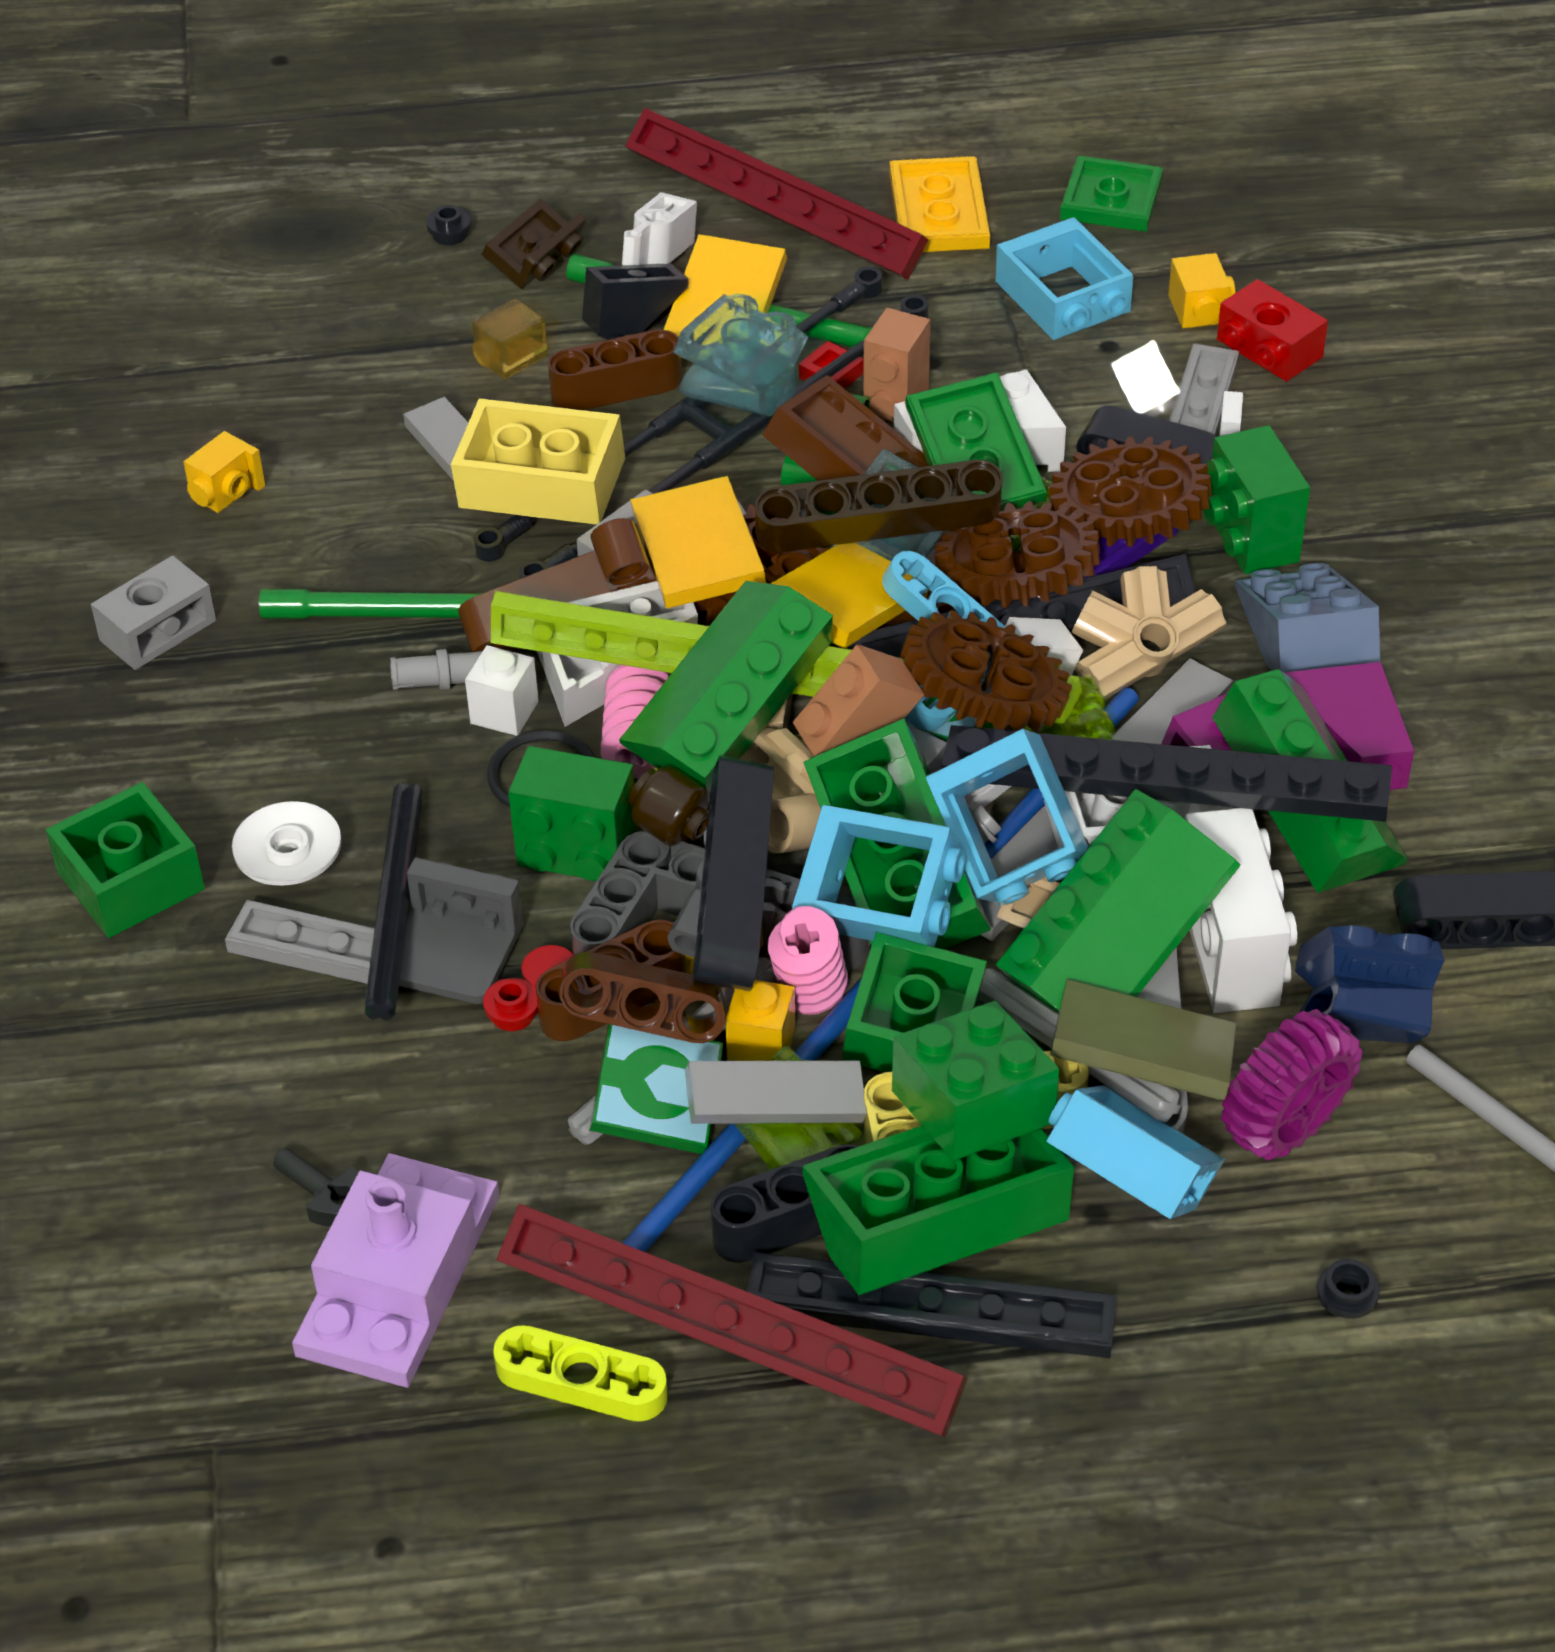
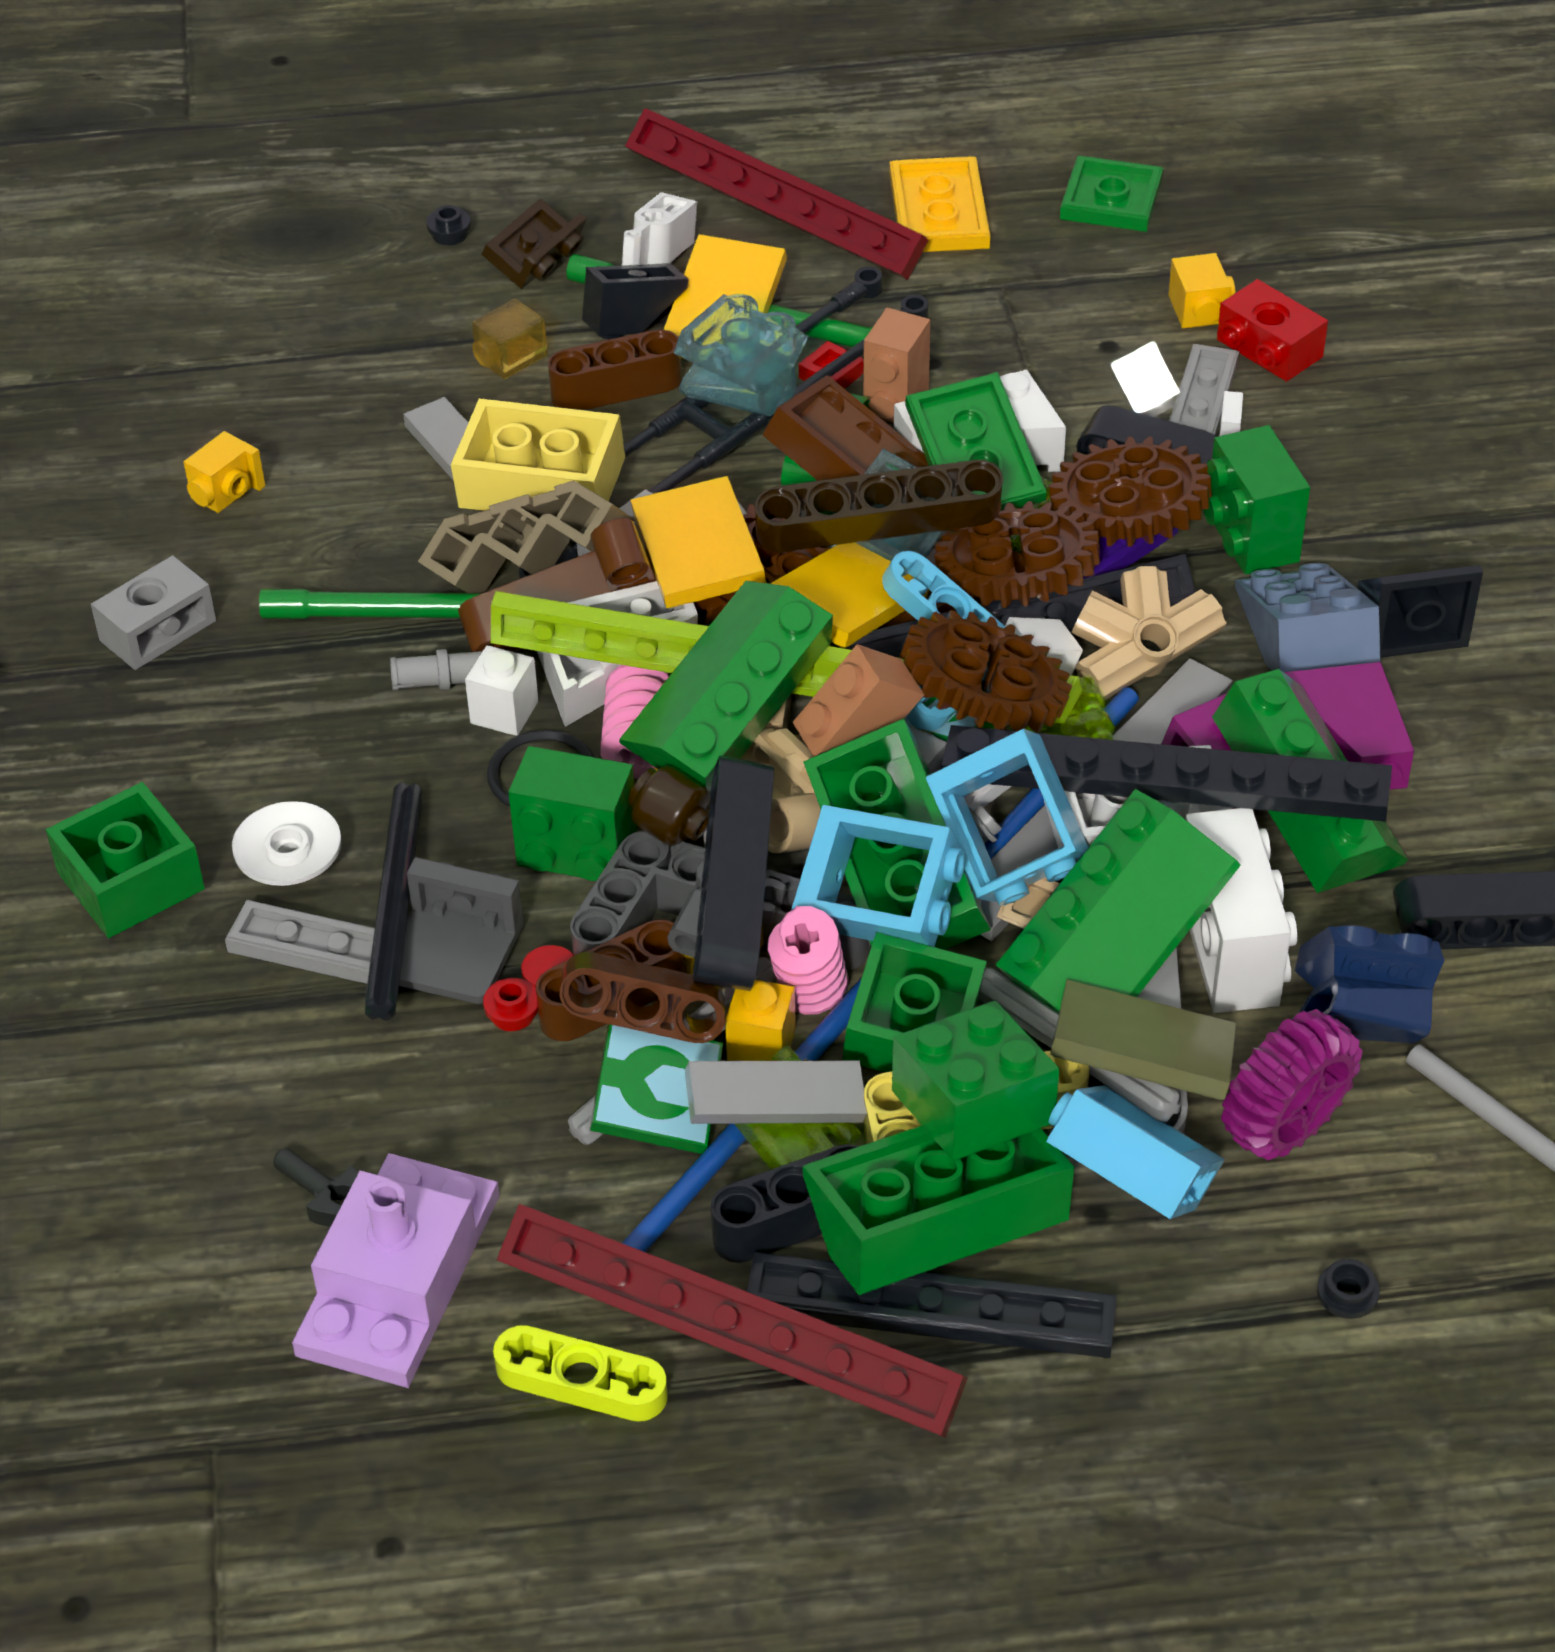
(521, 529): none -> dark tan brick
(1067, 245): medium azure window -> none
(1425, 609): none -> black slope

